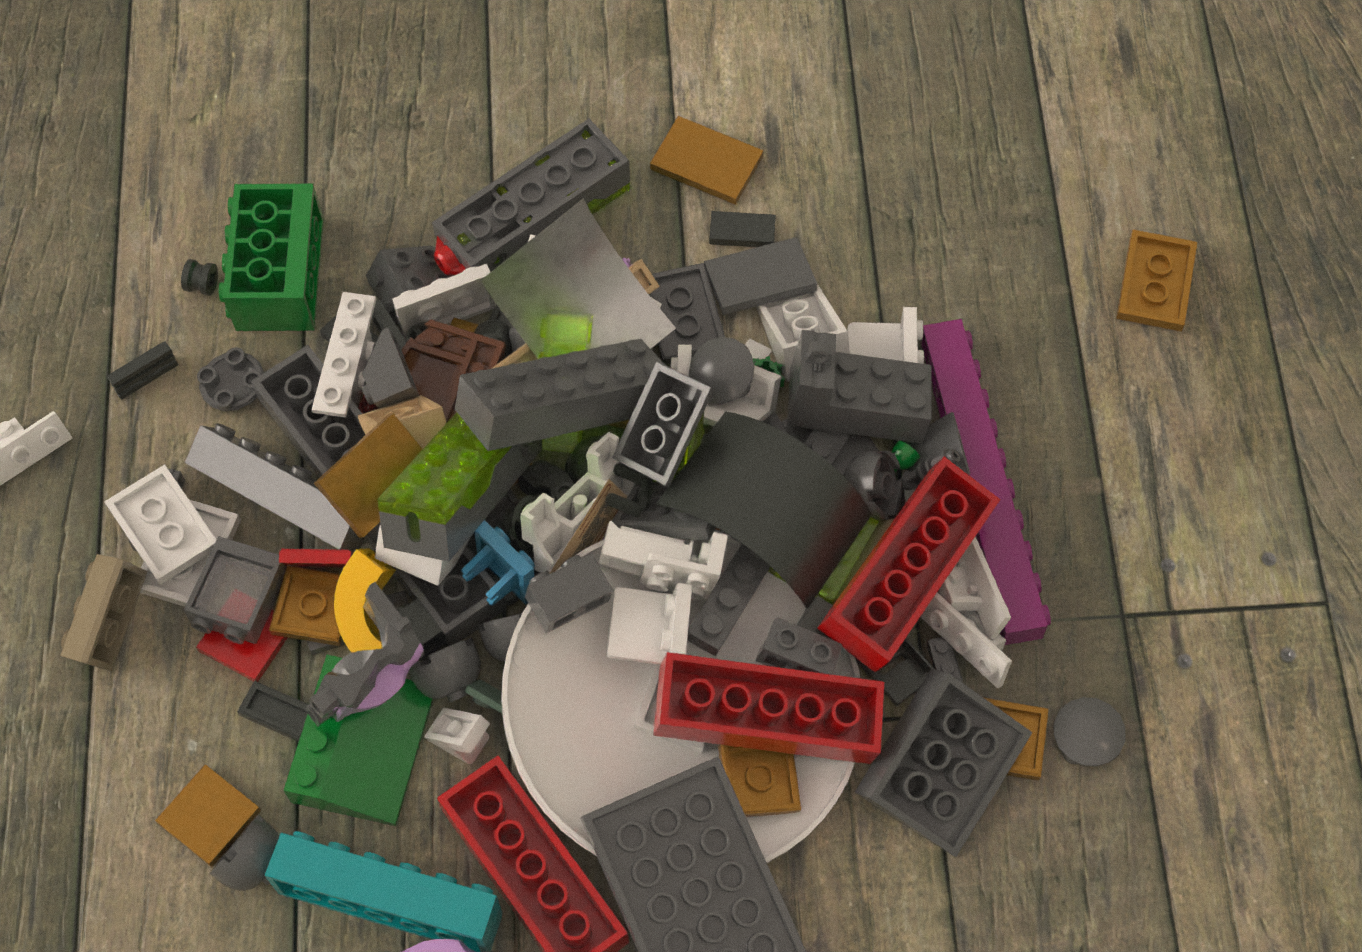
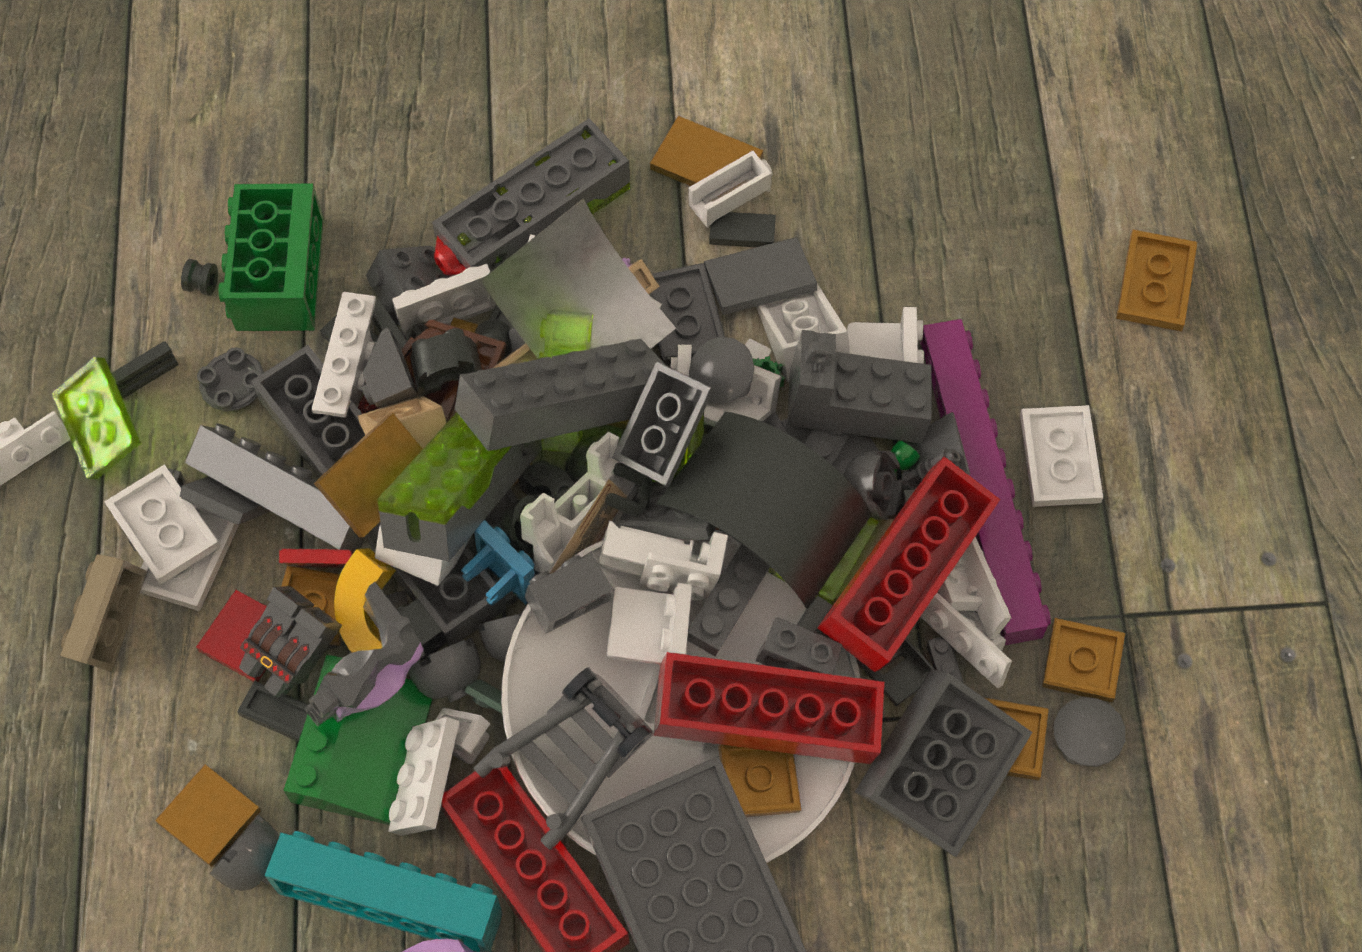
(96, 418): none -> clear neon green plate
(221, 500): none -> dark grey tile
(235, 591): window -> none
(287, 640): none -> dark grey hips
(423, 776): none -> white plate
(443, 360): none -> pearl dark grey cylinder
(612, 709): none -> dark grey hand
(730, 187): none -> white window
(1061, 456): none -> white plate
(1083, 660): none -> pearl gold tile

